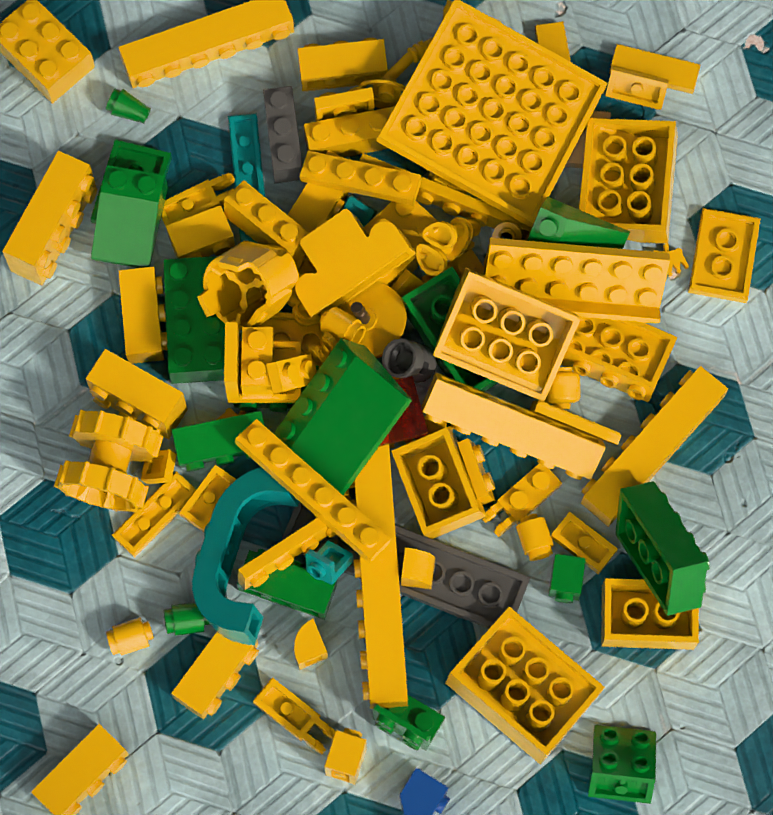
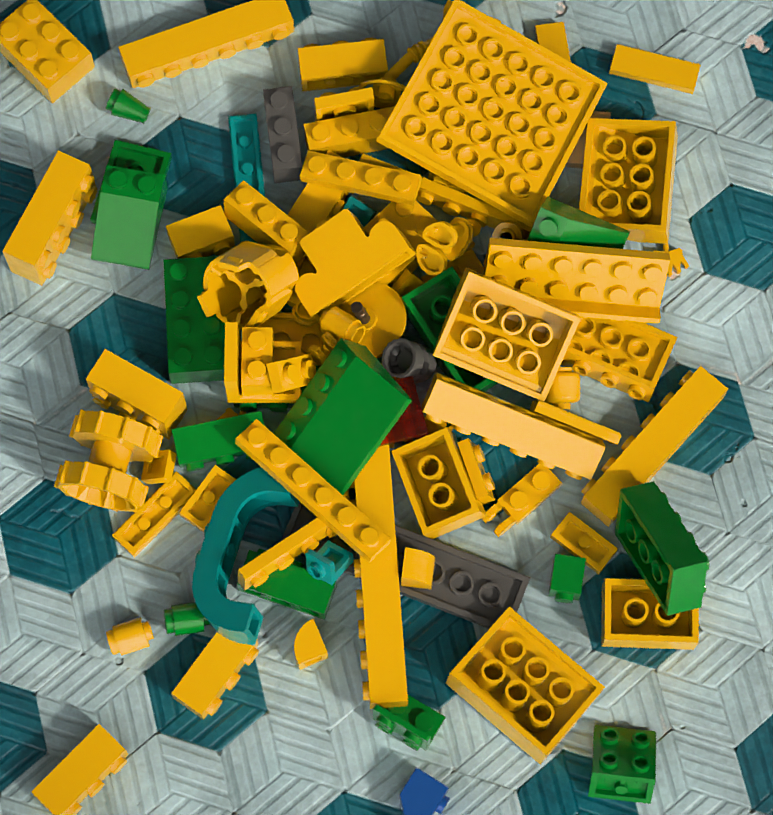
(142, 315): yellow brick -> none
(196, 199): yellow hinge -> none
(292, 714): yellow hinge -> none
(346, 755): yellow brick -> none
(535, 537): yellow brick -> none
(637, 88): yellow plate -> none
(724, 255): yellow tile -> none

